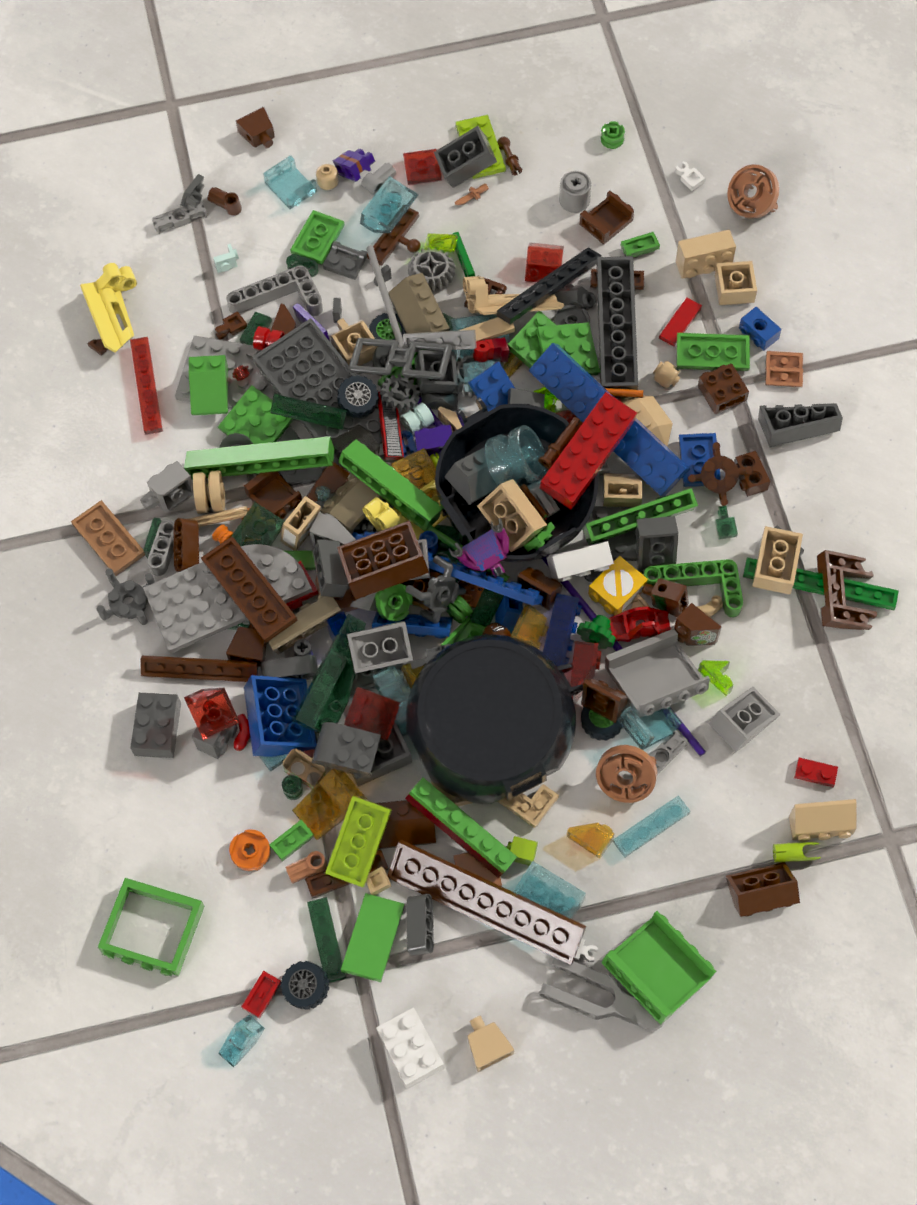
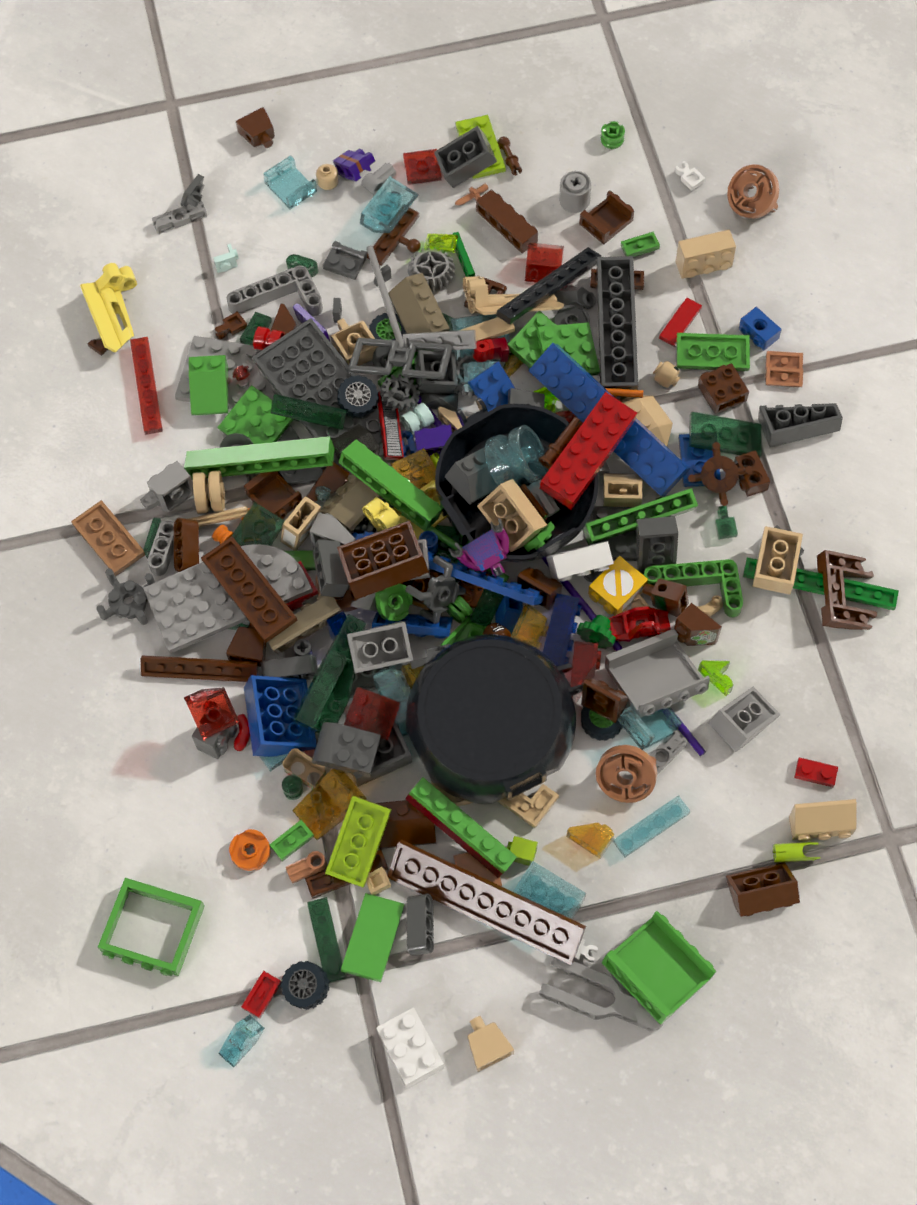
(155, 725): dark grey brick -> none
(228, 201): reddish brown piece -> none
(317, 236): bright green plate -> none
(506, 220): none -> reddish brown brick
(732, 434): none -> clear green tile
(735, 283): tan brick -> none

